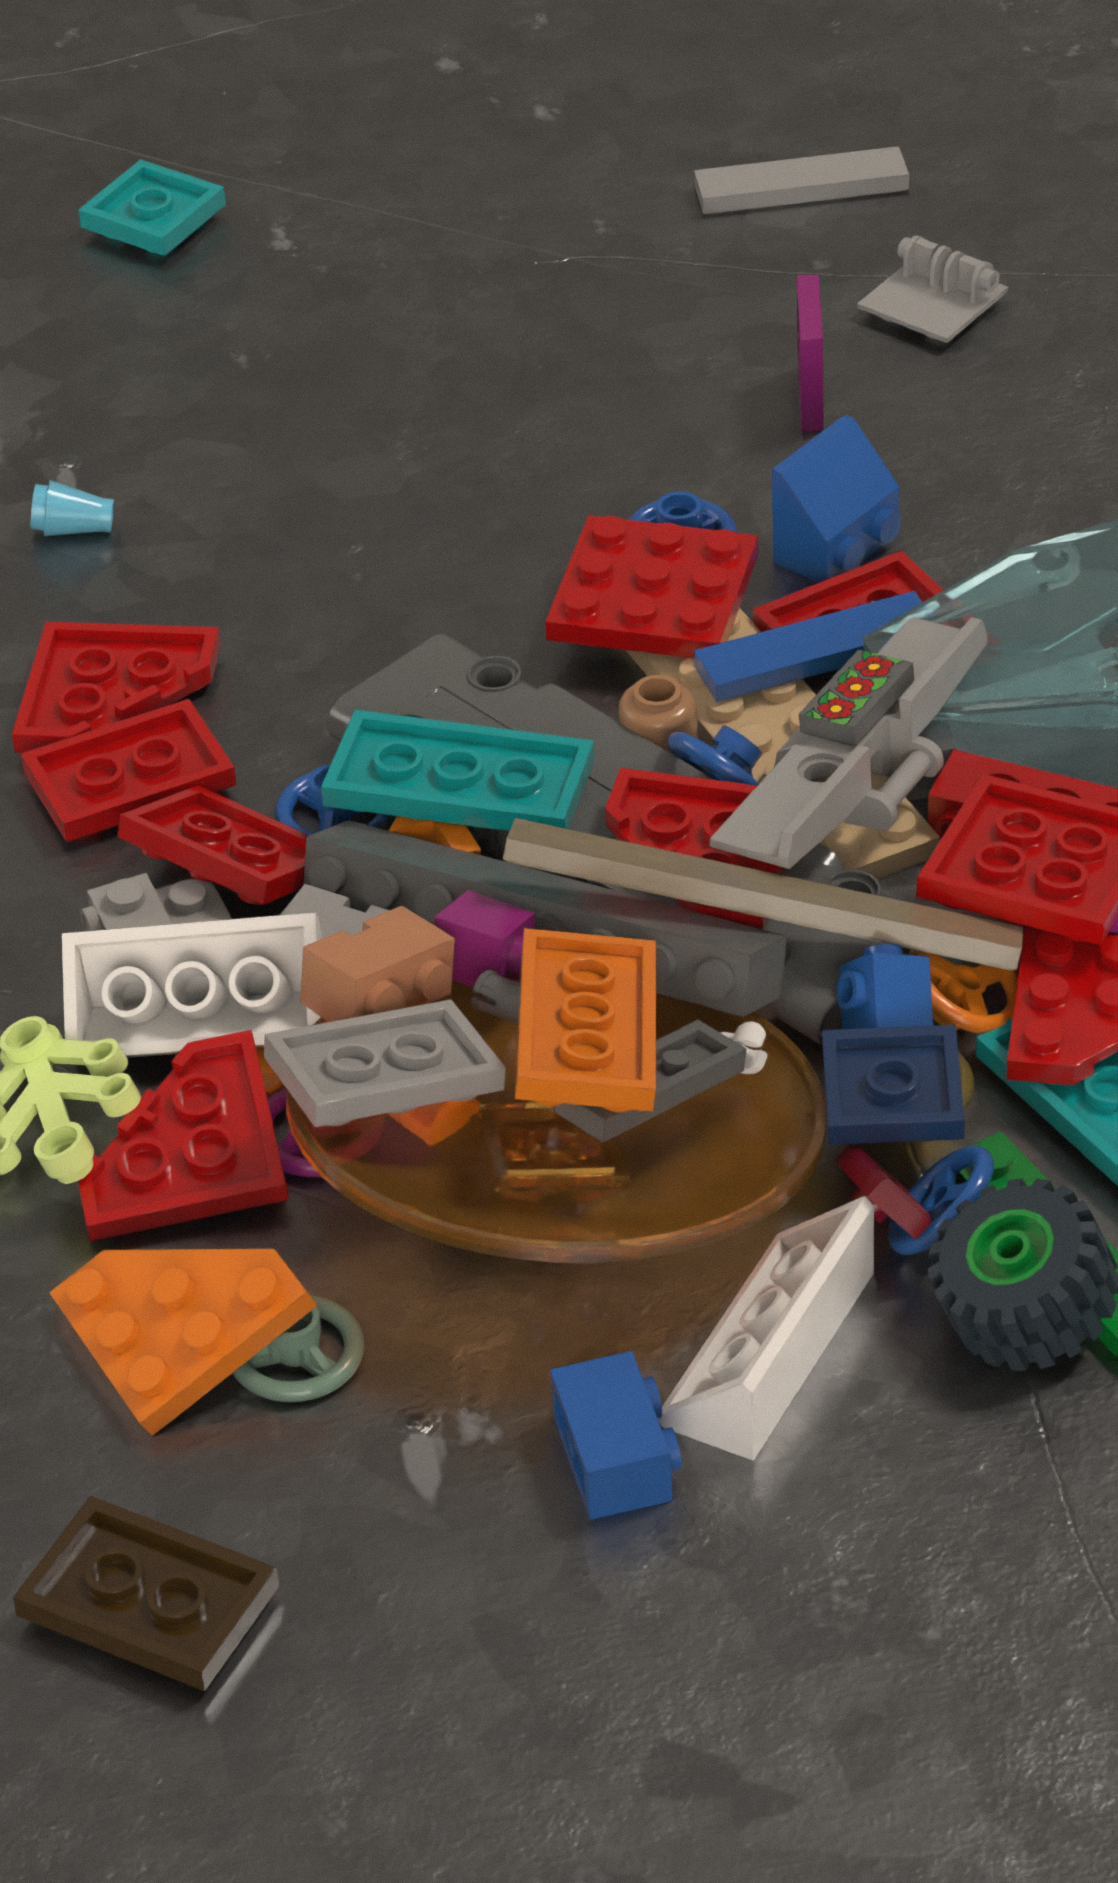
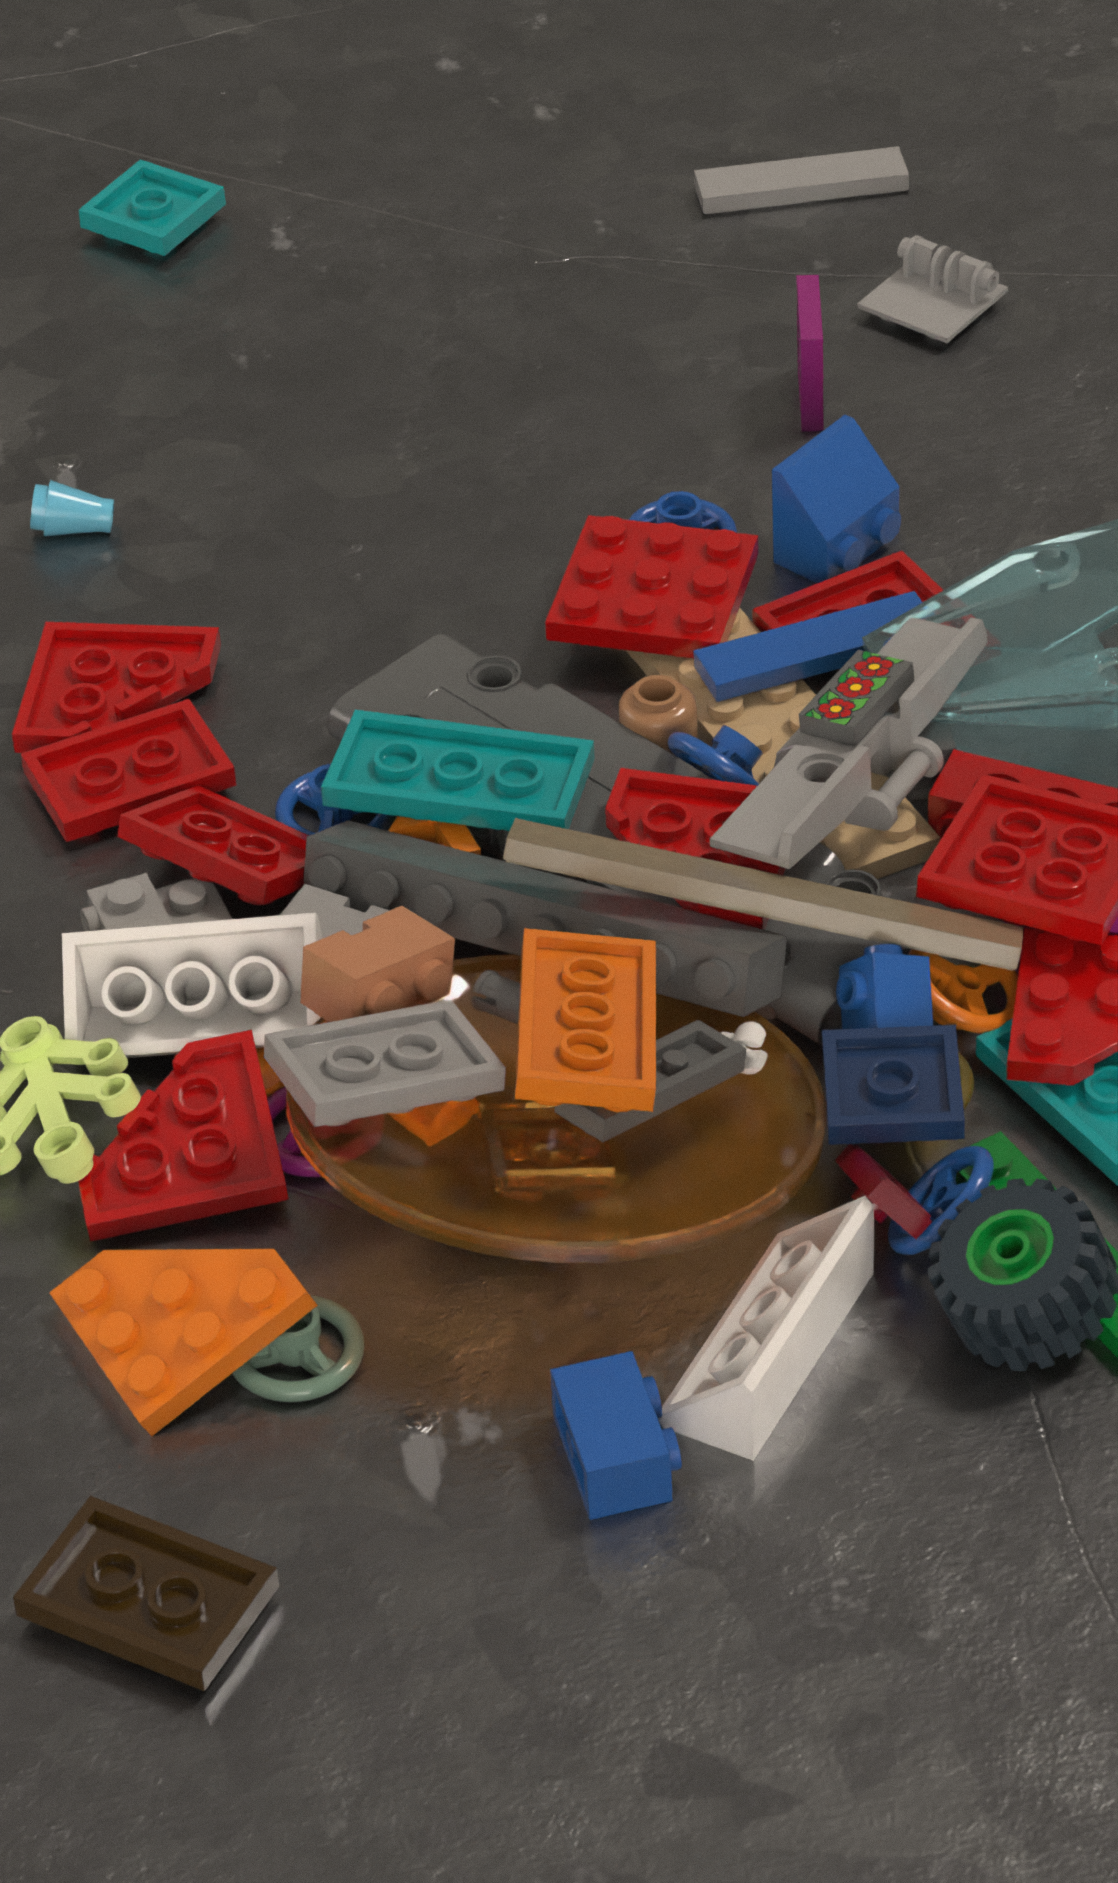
(485, 936): magenta brick -> none

